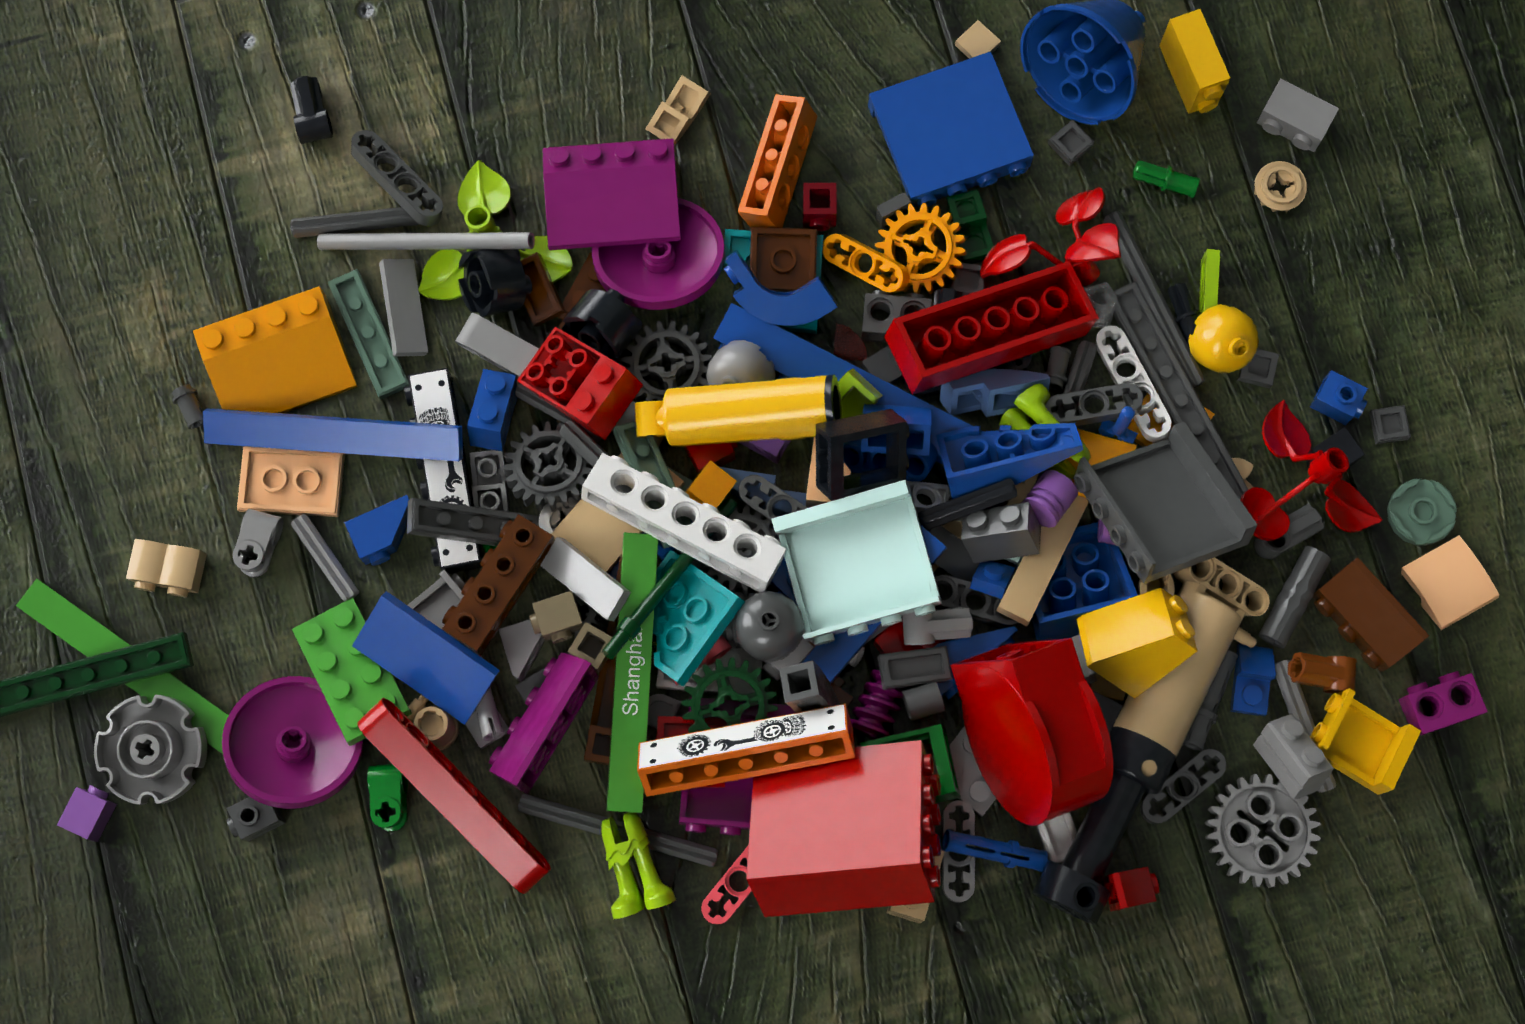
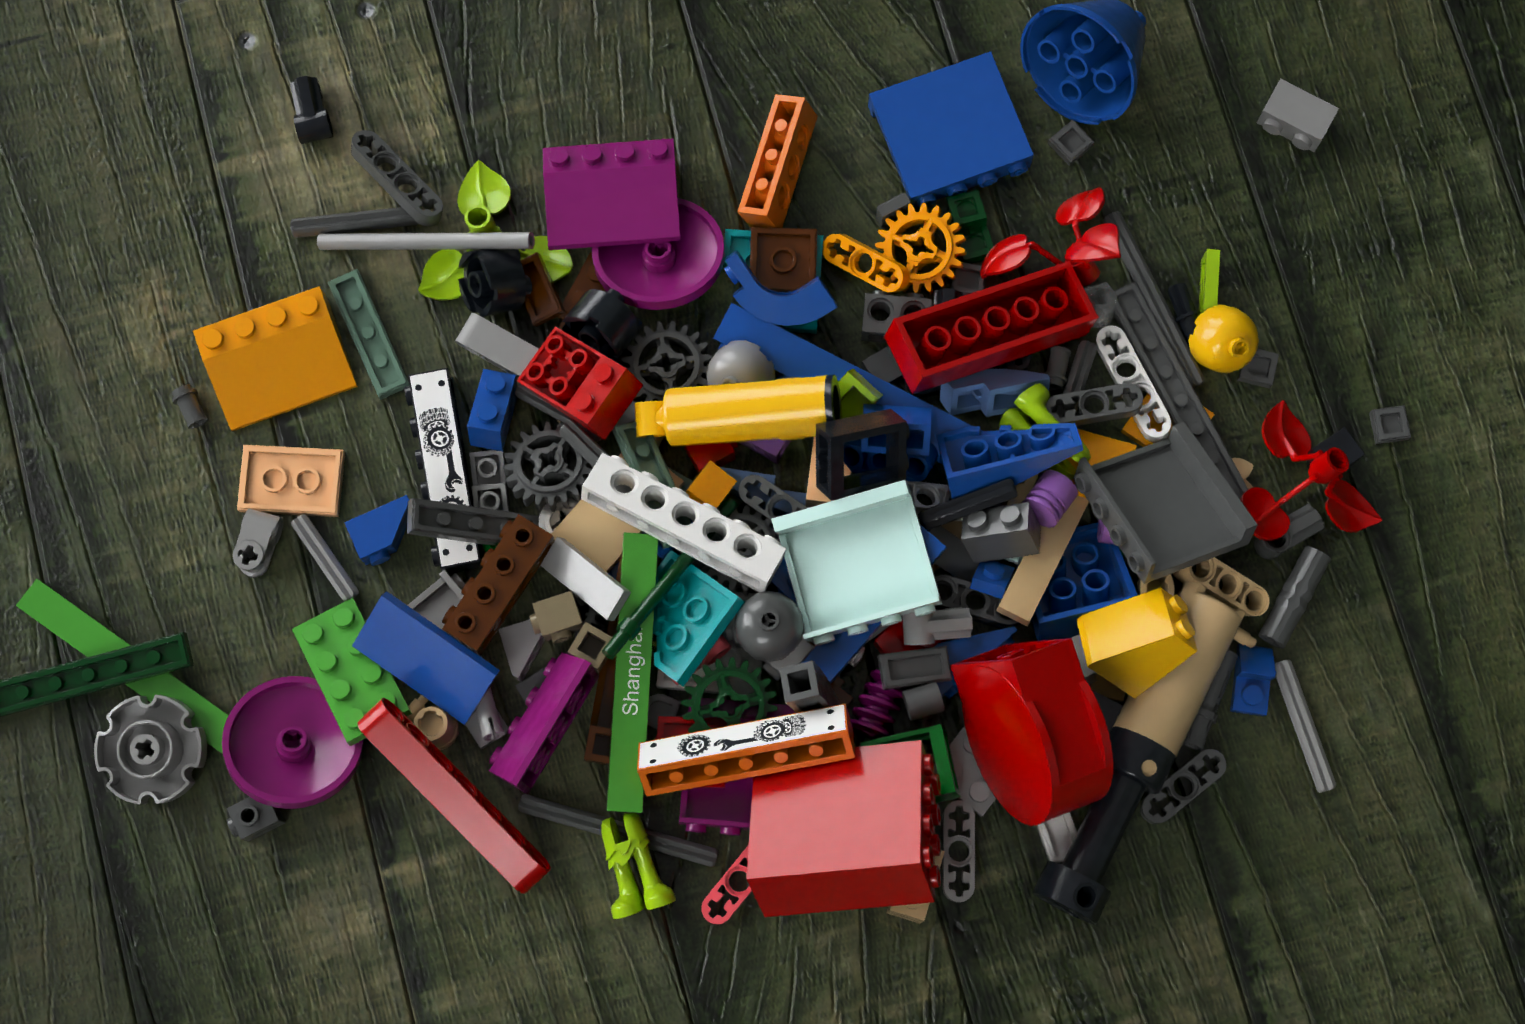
(87, 813): medium lavender brick -> none
(166, 566): tan brick -> none
(333, 434): tile -> none
(387, 789): green piece -> none
(403, 307): light grey tile -> none
(678, 111): tan slope -> none
(819, 205): dark red brick -> none
(848, 344): clear red tile -> none
(977, 41): tan tile -> none
(1031, 859): blue pin -> none
(1120, 427): blue bar -> none
(1131, 888): red slope -> none
(1166, 178): green axle -> none
(1194, 62): yellow brick -> none
(1245, 856): light grey gear -> none
(1287, 175): tan gear -> none
(1293, 756): light grey brick -> none
(1329, 672): dark orange piece -> none
(1339, 398): blue brick -> none
(1363, 742): yellow panel -> none
(1369, 616): reddish brown slope -> none
(1421, 512): sand green tile -> none
(1444, 709): magenta brick -> none
(1450, 582): light nougat slope -> none

